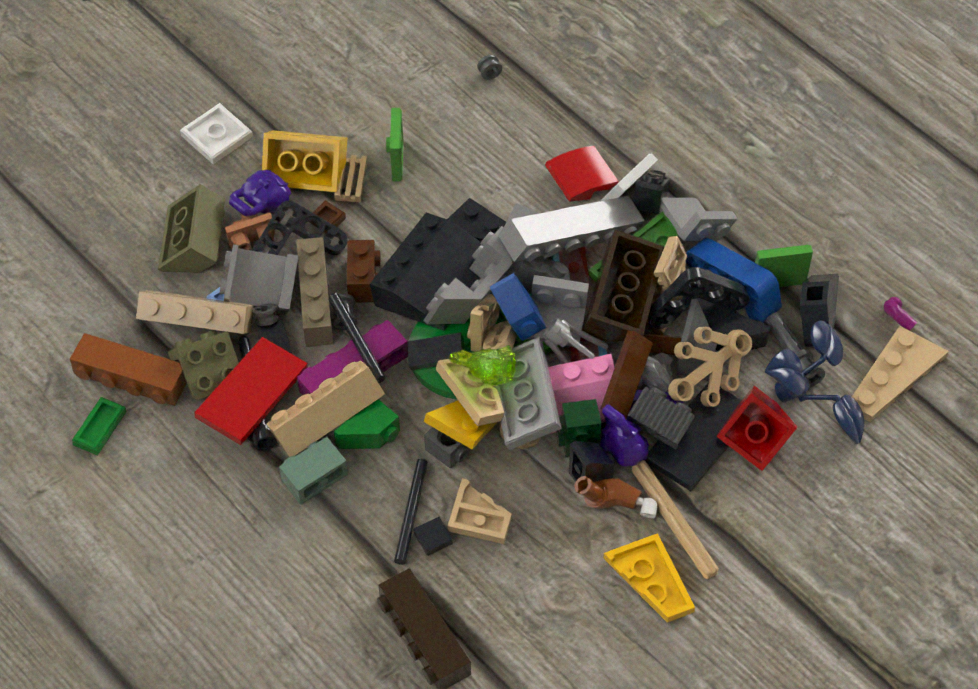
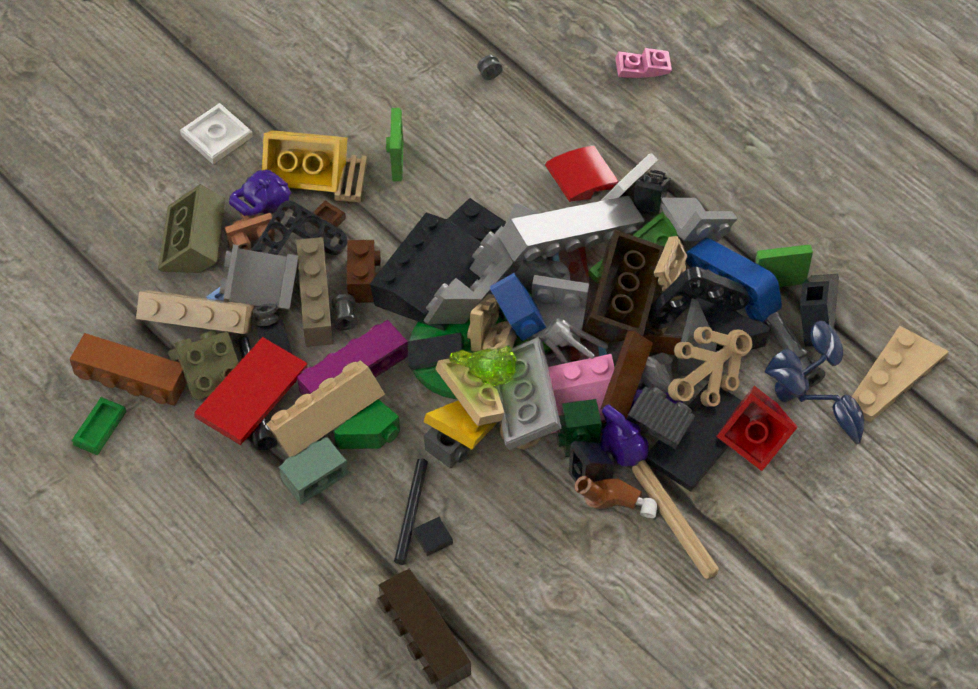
(356, 337): black bar -> none
(478, 515): tan wing -> none
(649, 64): none -> bright pink slope
(653, 576): yellow wing -> none
(893, 309): magenta arm -> none

